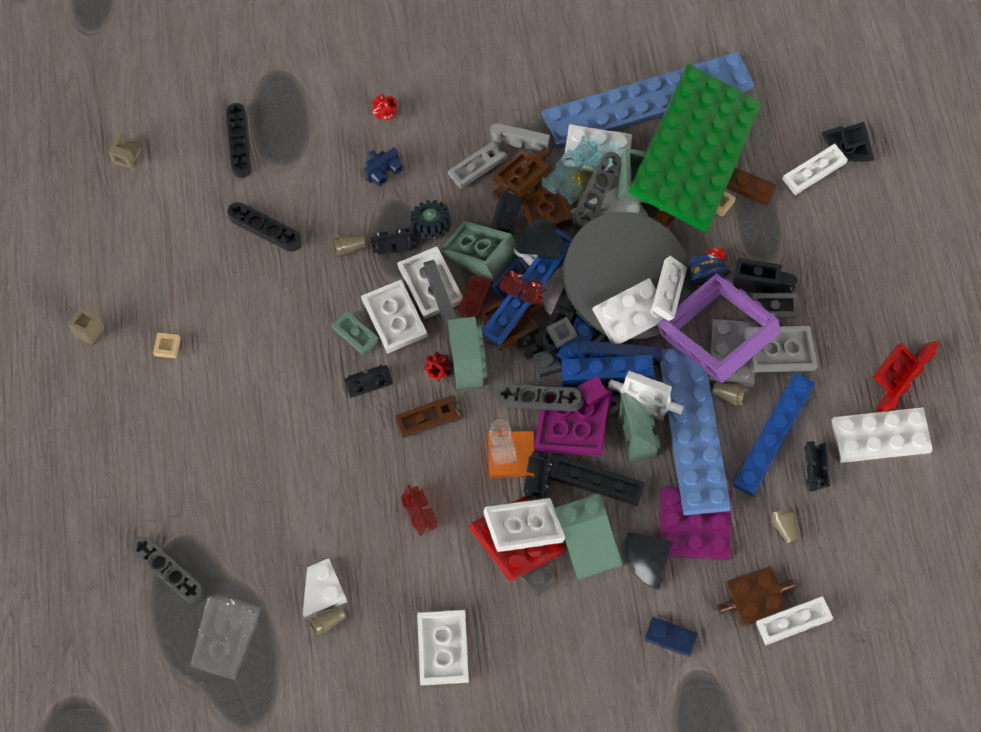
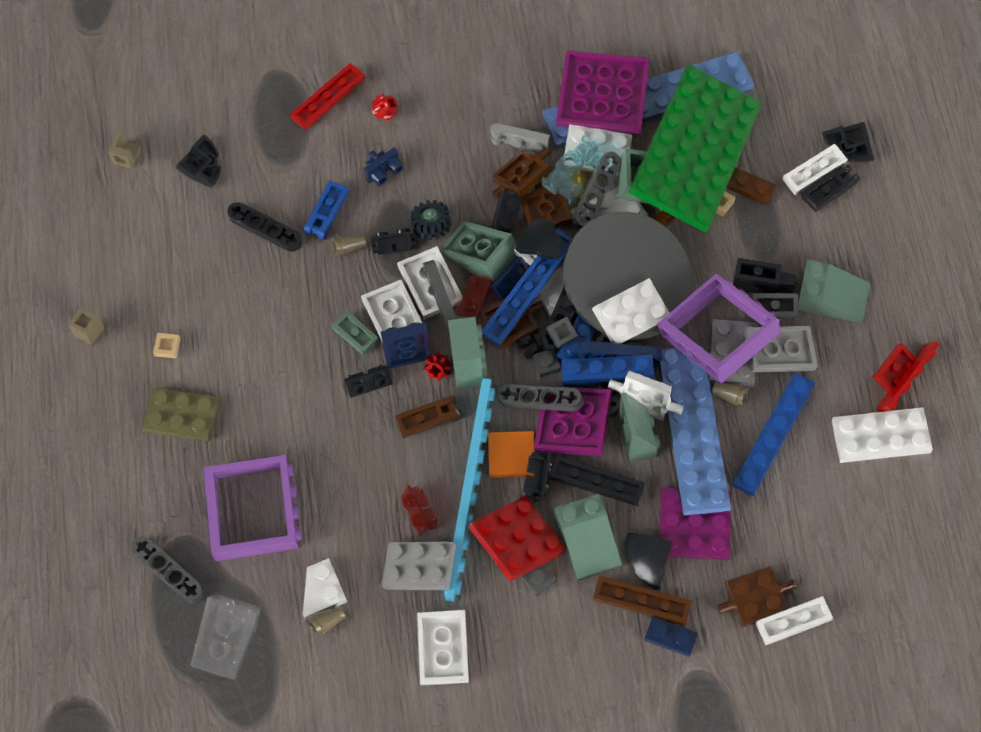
(180, 414): none -> olive plate
(201, 162): none -> black brick
(237, 140): black beam -> none
(257, 547): none -> medium lavender window
(326, 209): none -> blue plate
(327, 96): none -> red plate
(405, 344): none -> dark blue plate
(418, 566): none -> light grey plate
(472, 478): none -> medium azure plate
(477, 165): light grey plate -> none
(502, 446): clear piece -> none
(523, 524): white plate -> none
(531, 289): clear red hinge -> none
(593, 391): magenta tile -> none
(603, 91): none -> magenta plate
(642, 600): none -> reddish brown plate
(669, 288): white plate -> none
(707, 265): dark blue piece -> none
(785, 524): dark tan cone -> none
(818, 465): black hinge -> none
(829, 188): none -> black hinge
(832, 292): none -> sand green slope

